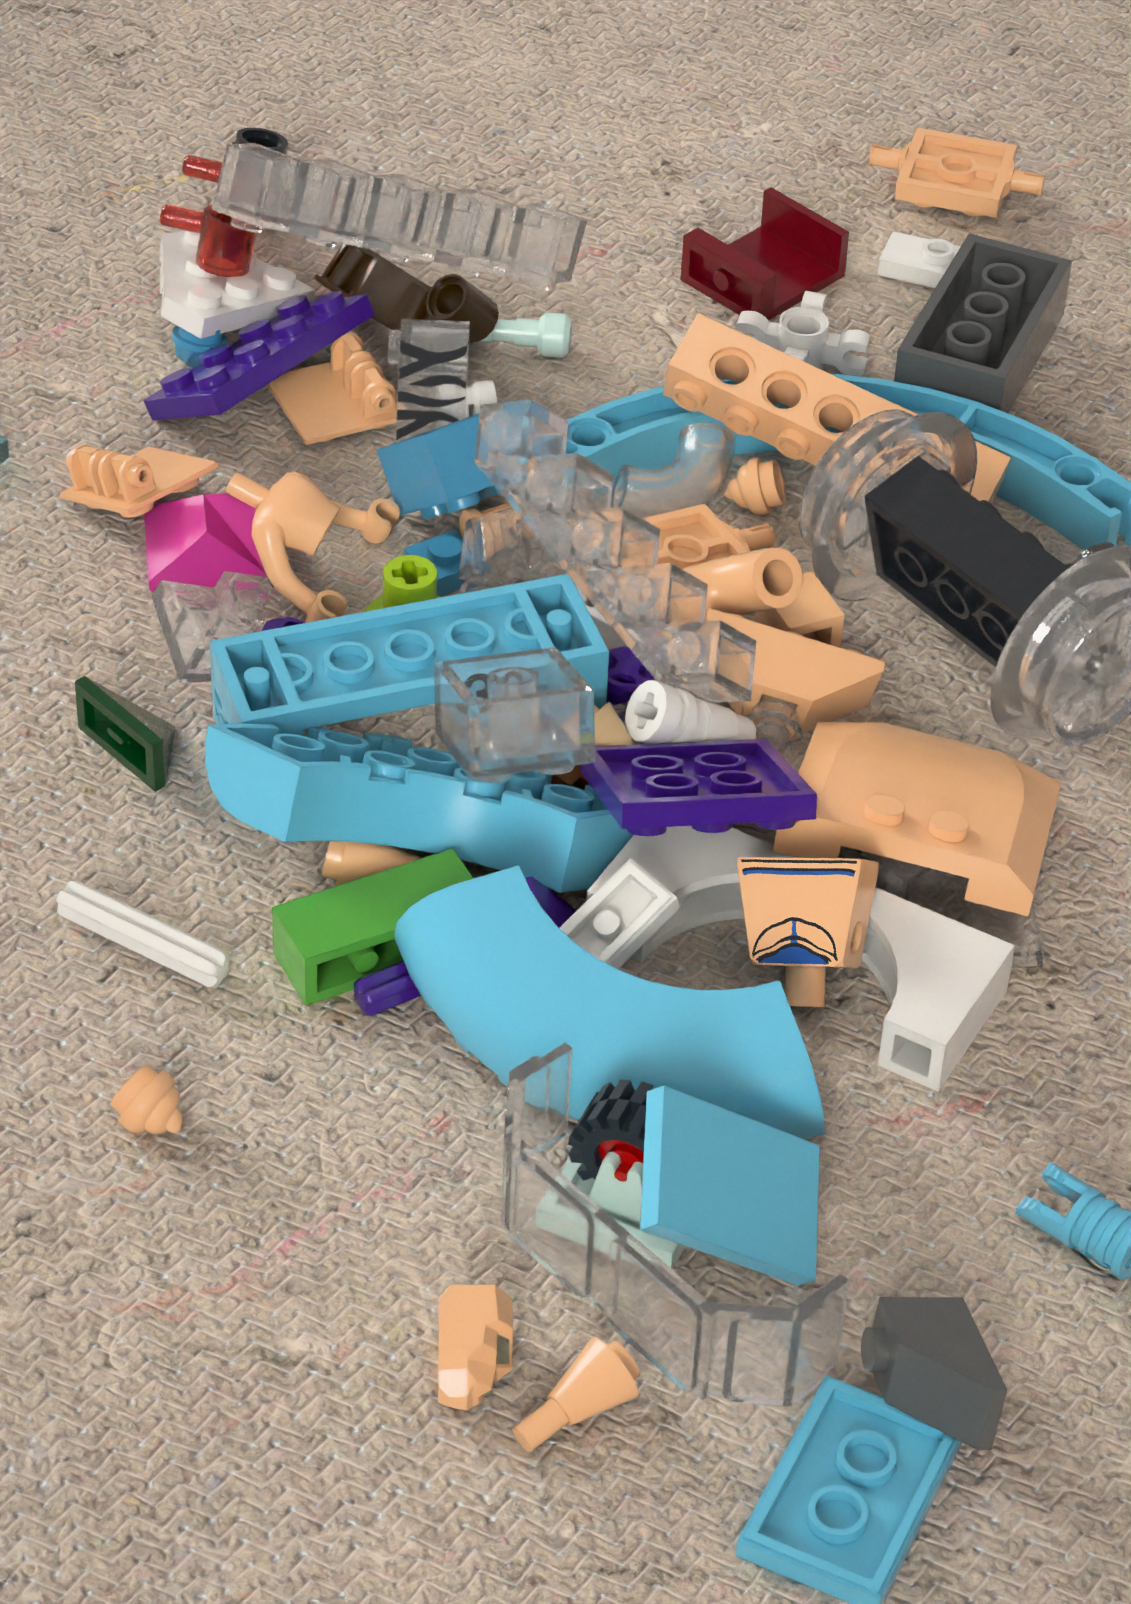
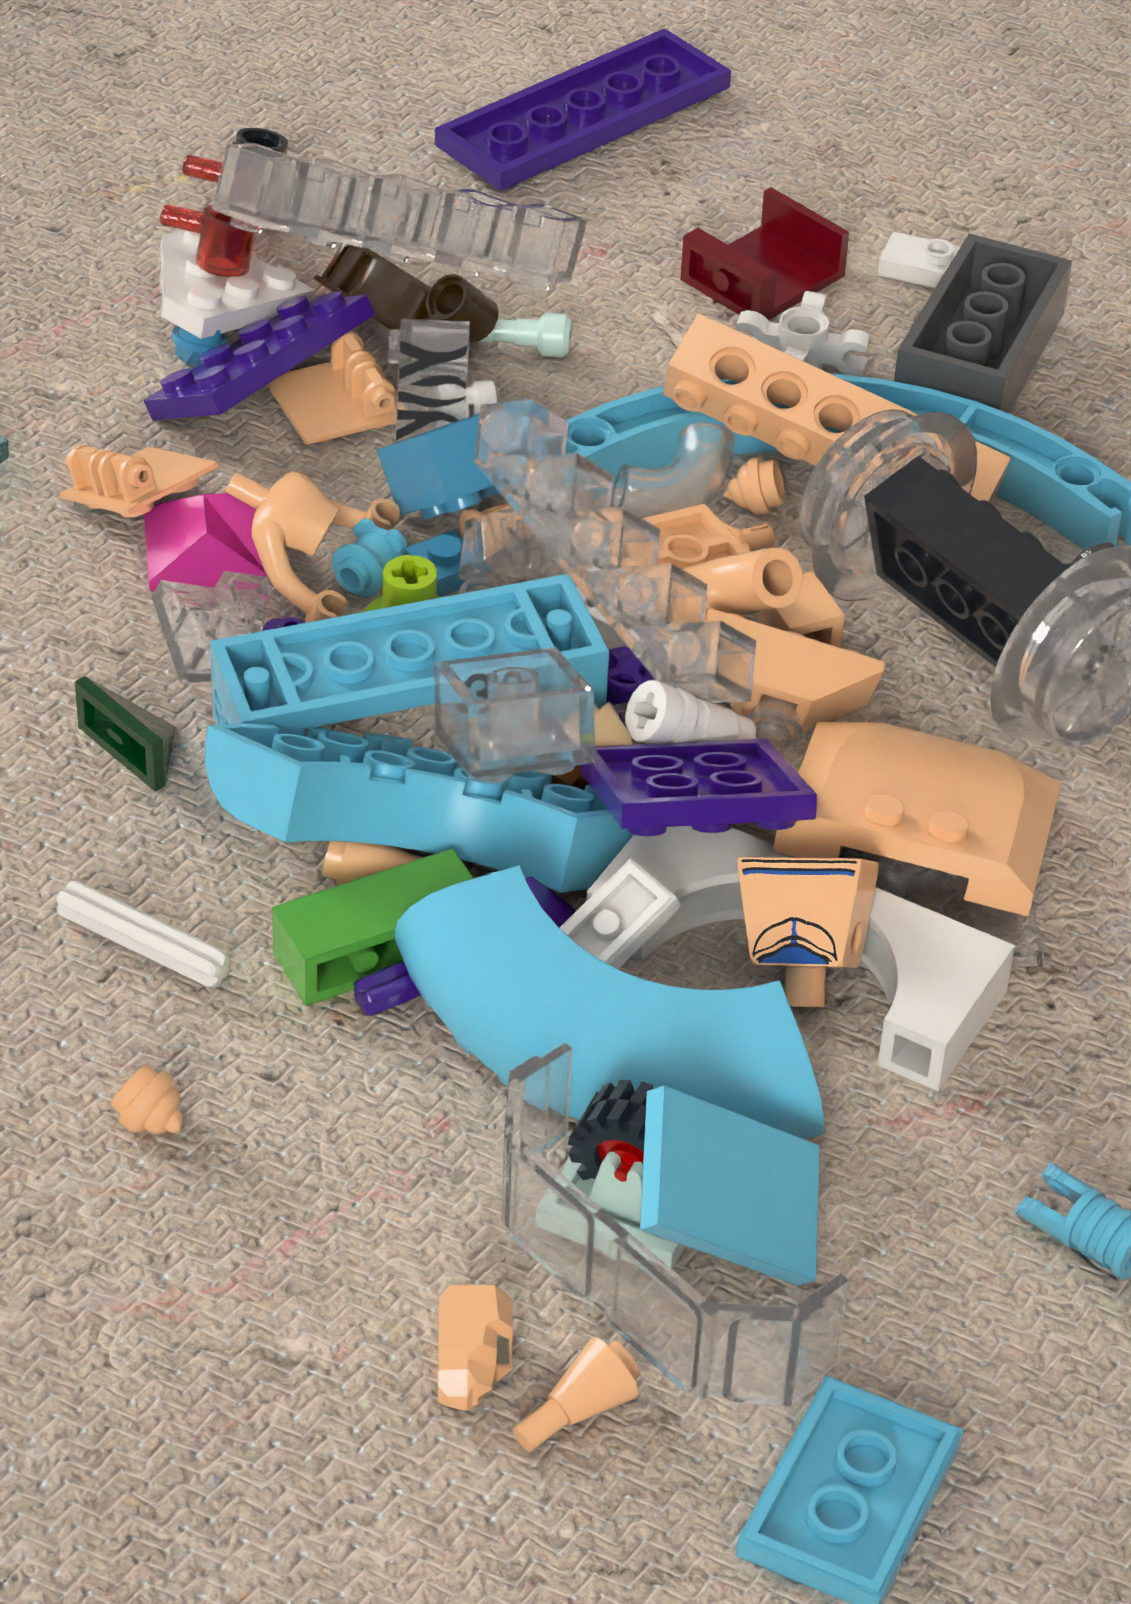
(361, 564): none -> medium azure brick
(582, 109): none -> dark purple plate
(935, 1366): dark grey slope -> none
(956, 172): light nougat plate -> none

